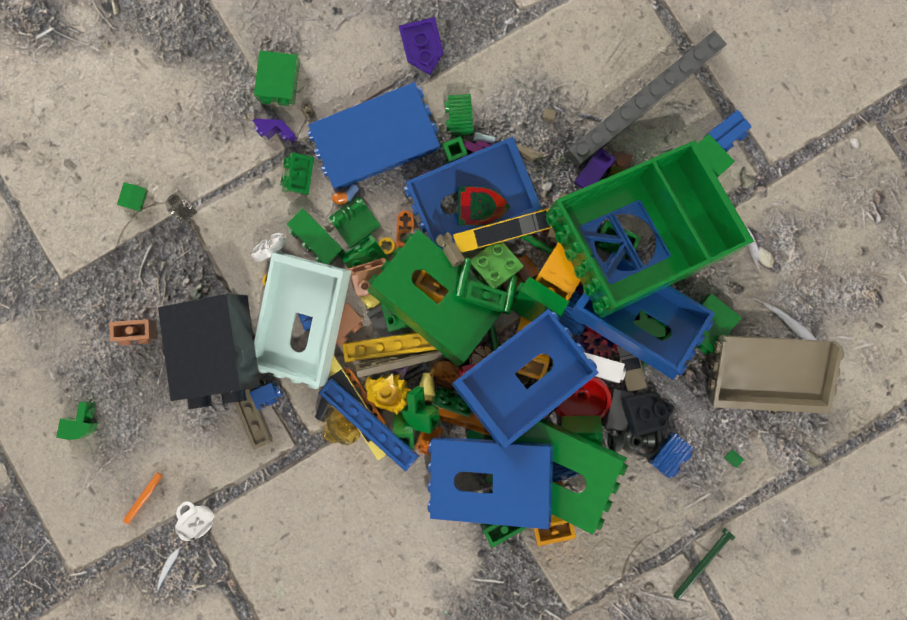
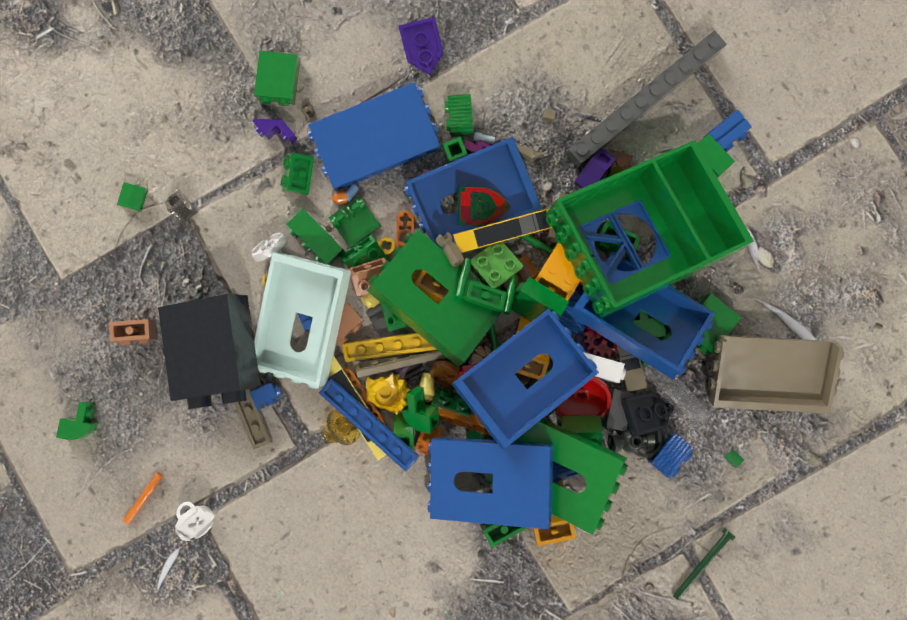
(323, 409): black cone -> none

